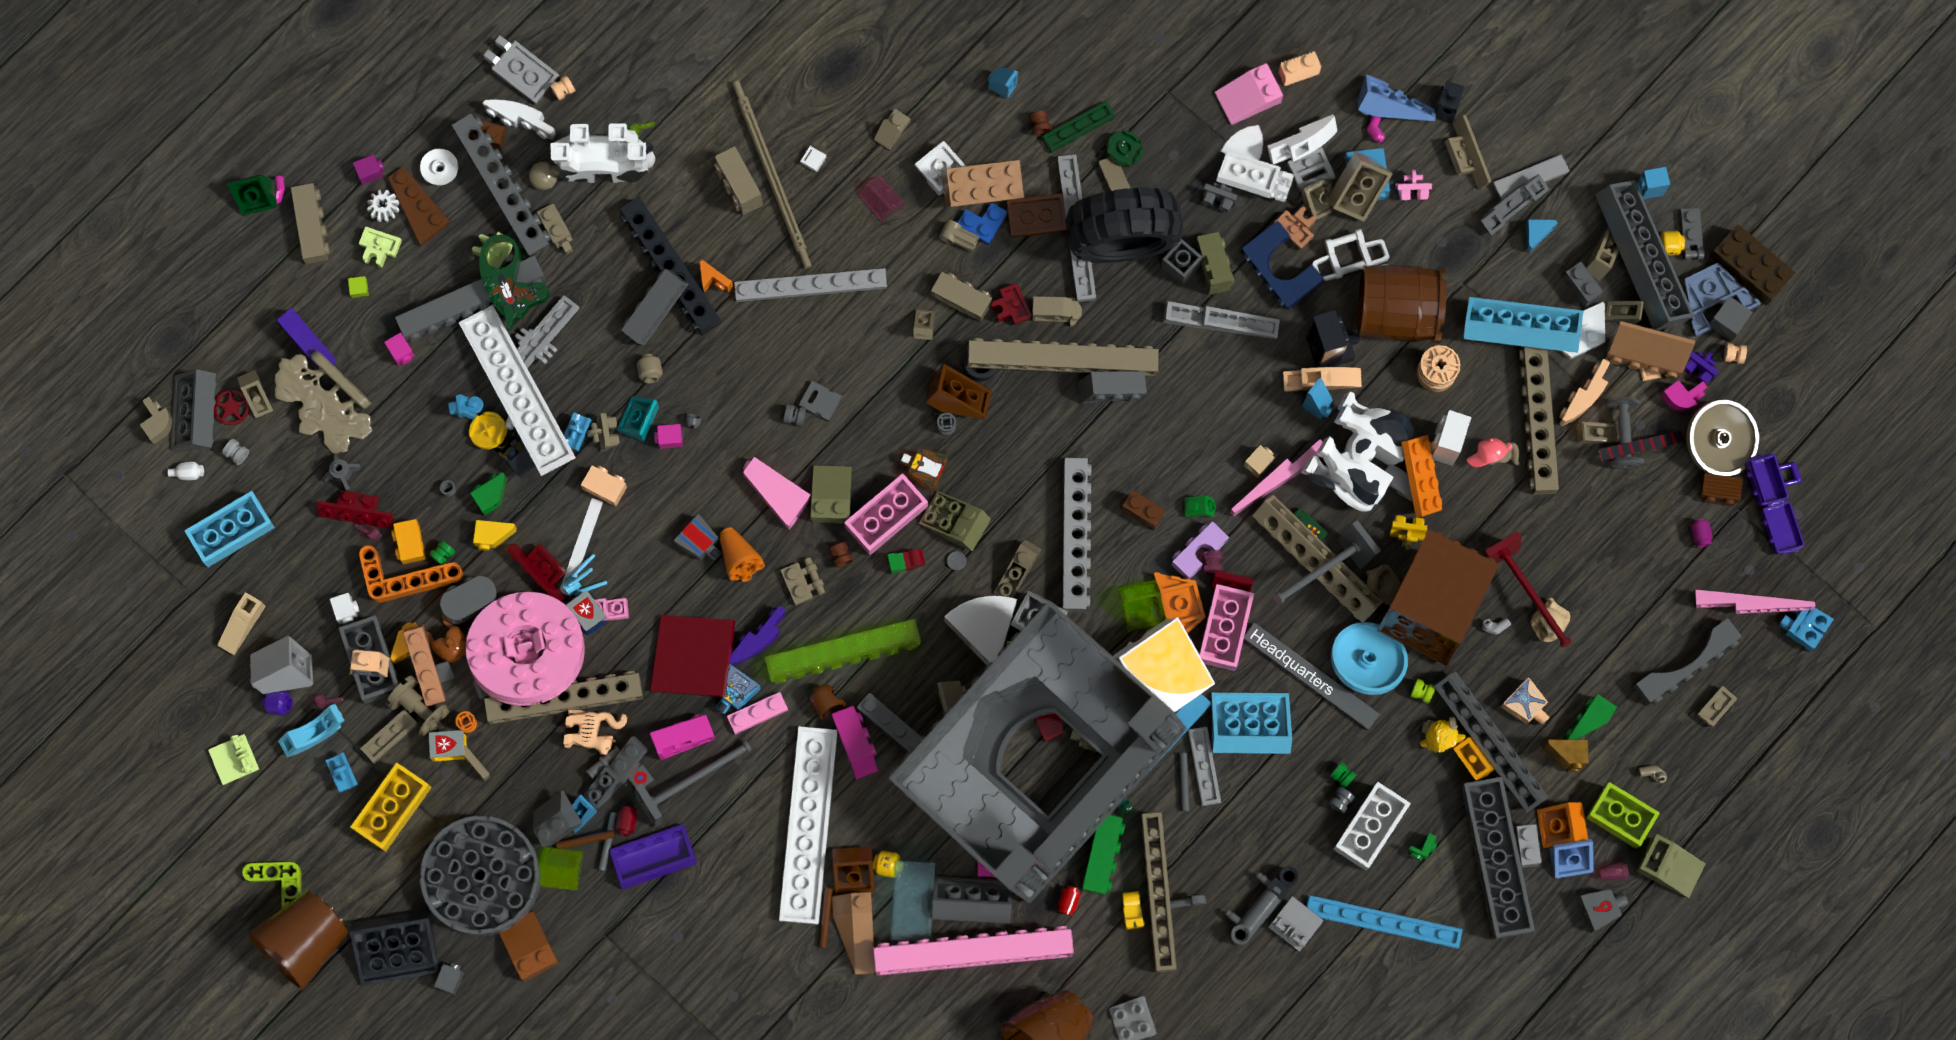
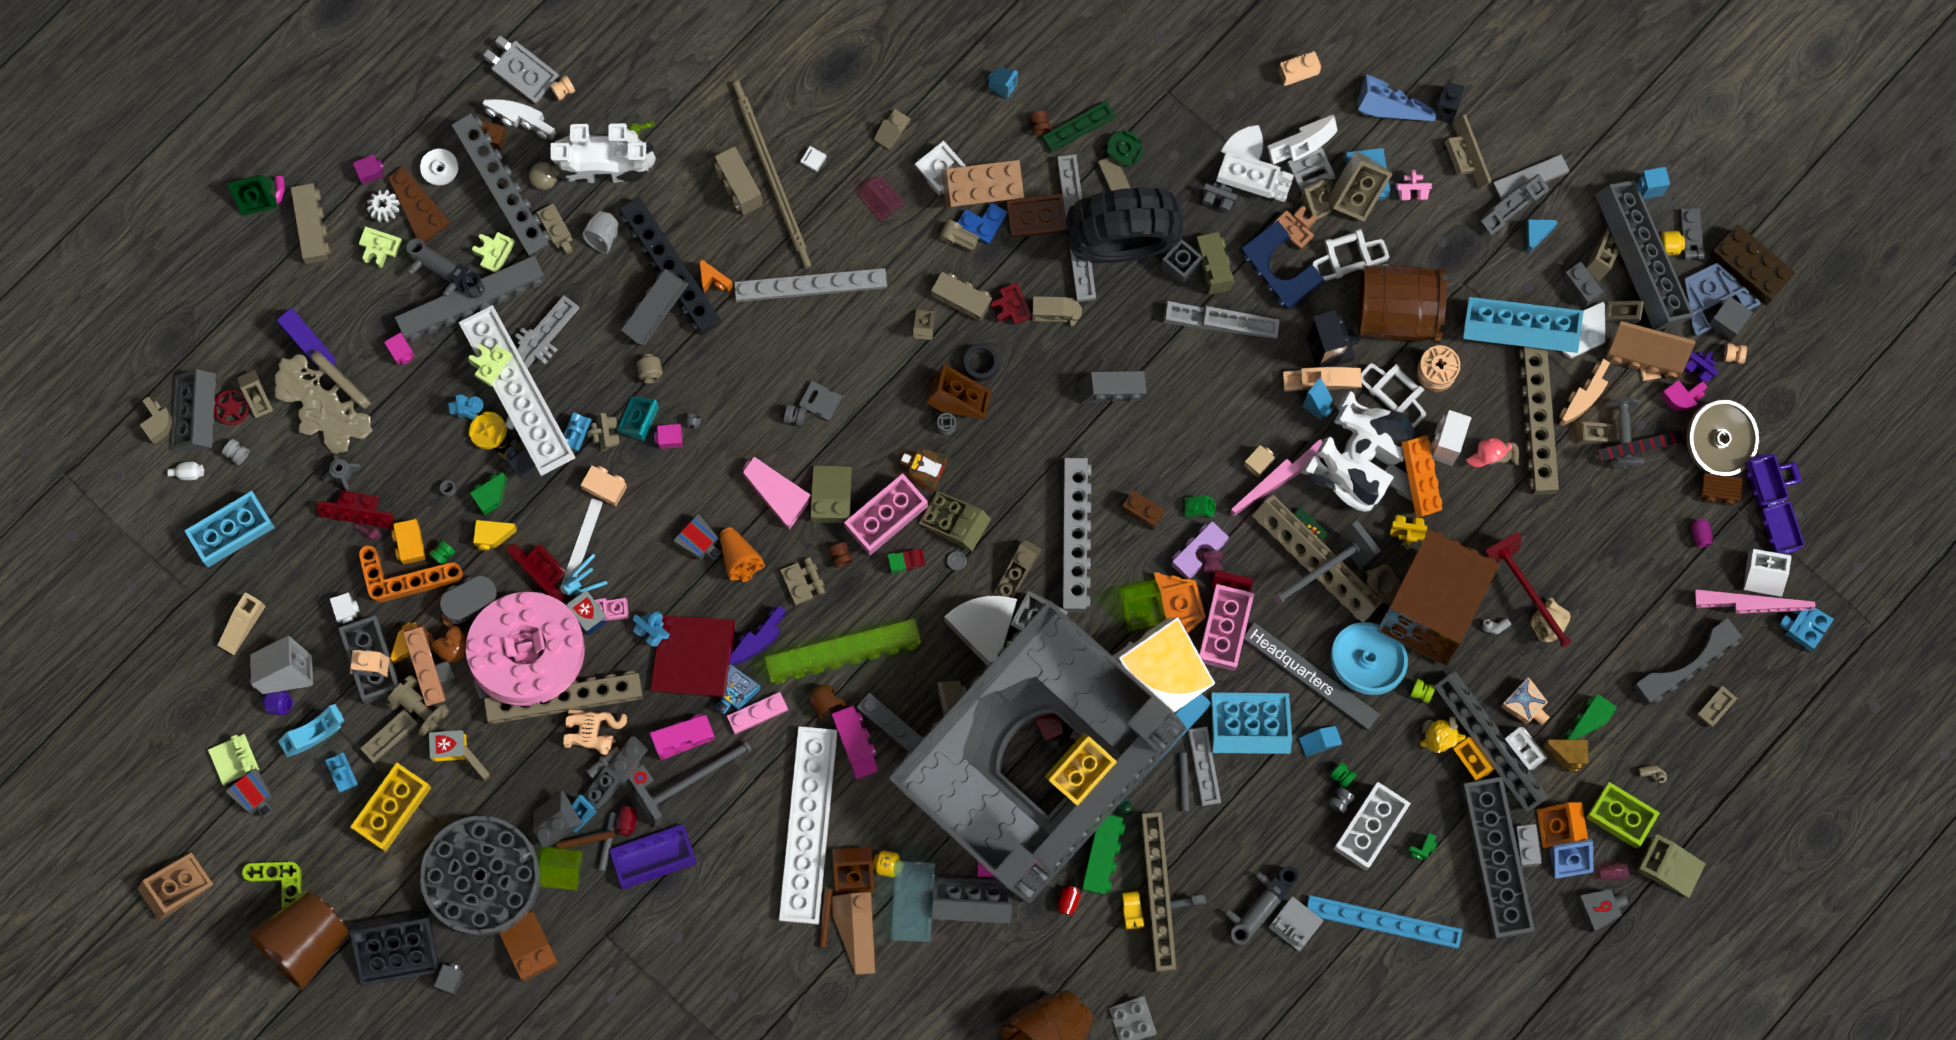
(174, 886): none -> medium nougat slope
(252, 793): none -> torso
(322, 702): clear pink hand -> none
(358, 287): lime piece -> none
(458, 275): none -> dark grey piece
(467, 725): orange wheel -> none
(490, 363): none -> yellowish green plate
(508, 296): dark green animal -> none
(601, 228): none -> light grey helmet
(653, 625): none -> dark azure hips
(973, 952): bright pink brick -> none
(1060, 358): dark tan brick -> none
(1080, 769): none -> yellow brick
(1249, 94): bright pink slope -> none
(1320, 740): none -> dark azure slope
(1373, 130): dark pink arm -> none
(1375, 391): none -> white bar
(1526, 748): none -> white brick
(1766, 572): none -> white slope

